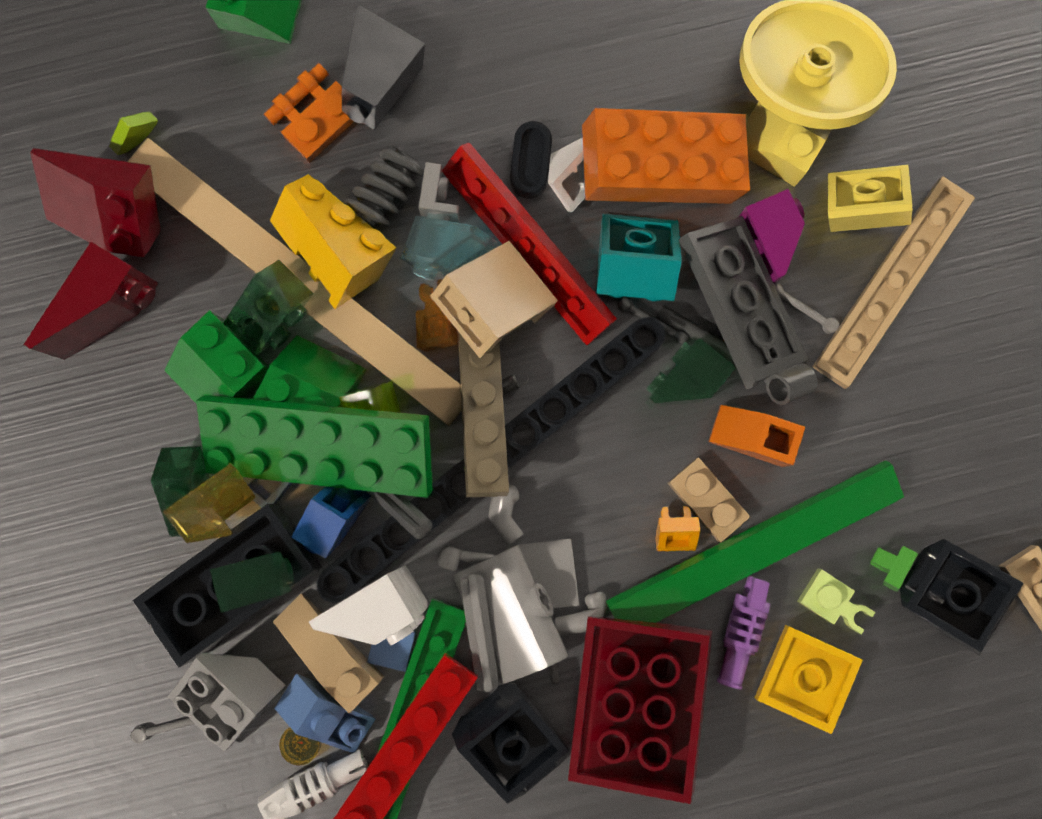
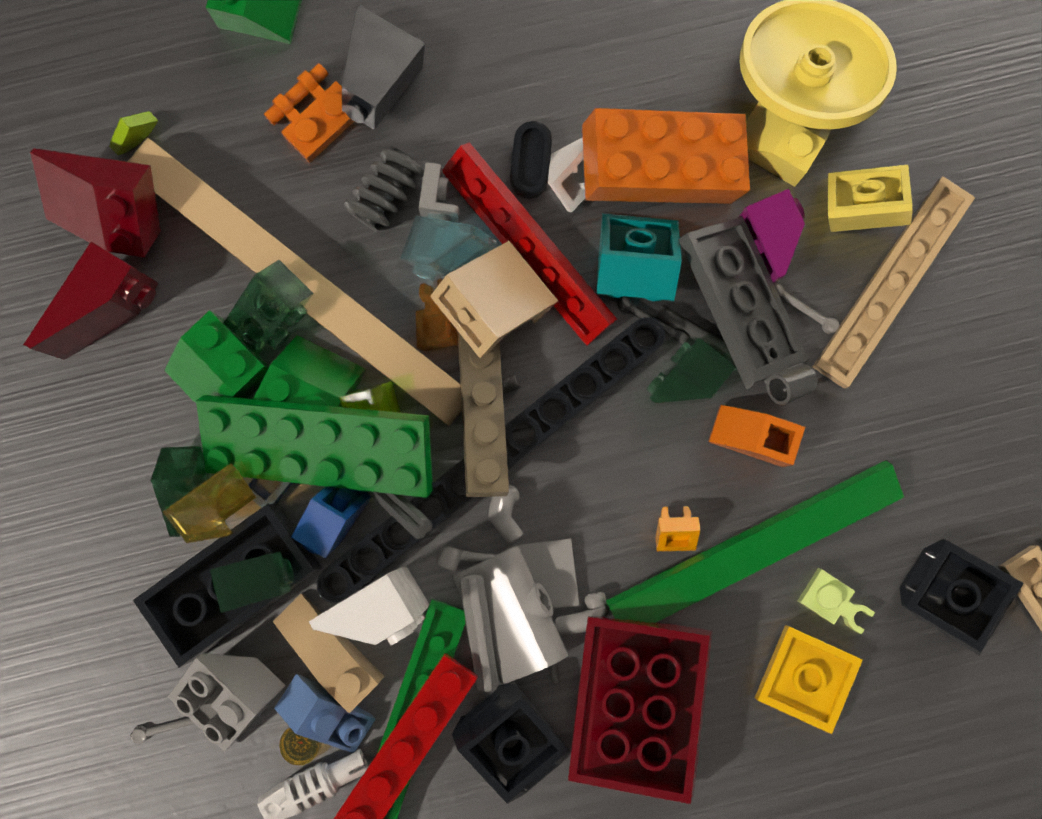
(331, 238): yellow wedge -> none
(393, 656): medium blue tile -> none
(708, 499): tan plate -> none
(744, 631): medium lavender hinge -> none
(895, 566): bright green tile -> none

